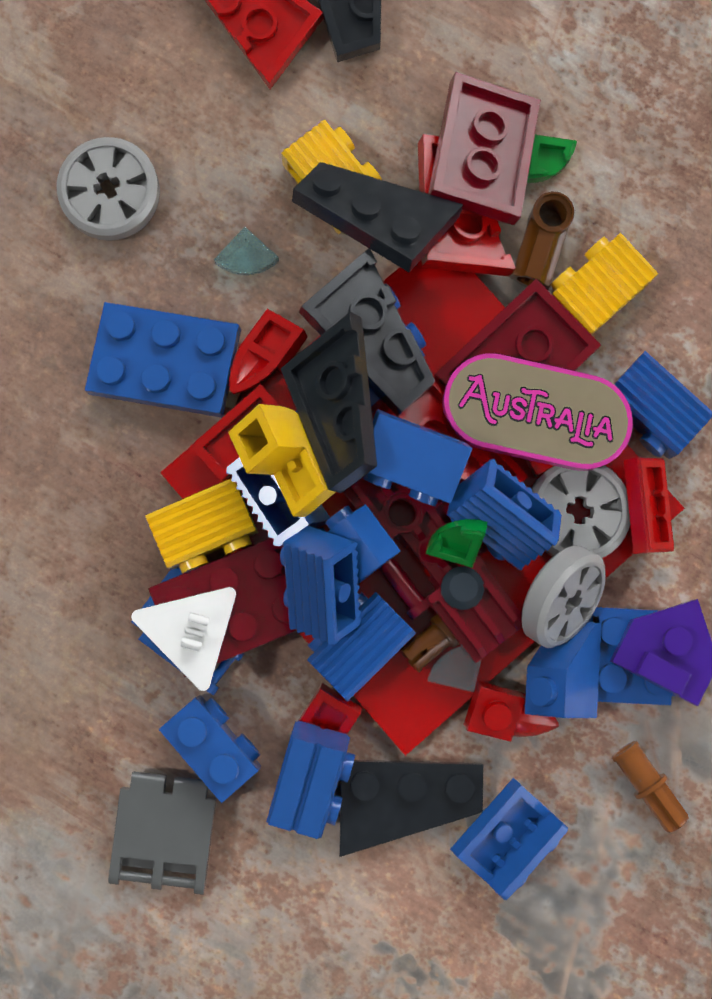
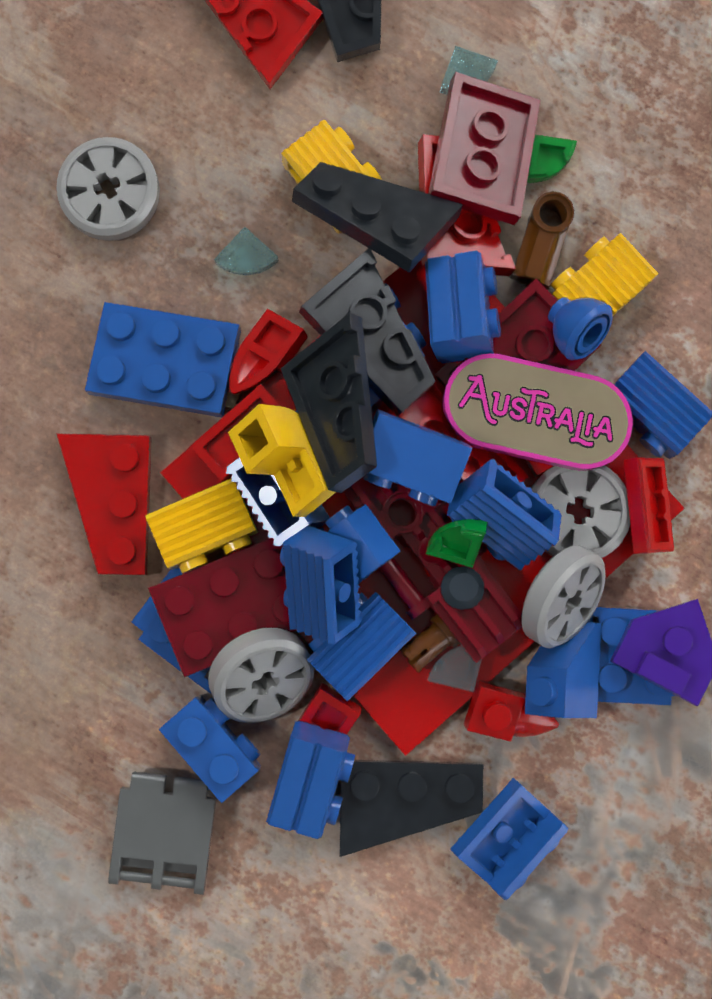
(112, 496): none -> red wing
(190, 631): white piece -> none
(260, 675): none -> light grey wheel
(460, 306): none -> blue brick
(468, 64): none -> clear light blue tile
(580, 325): none -> blue brick
(651, 787): dark orange axle -> none

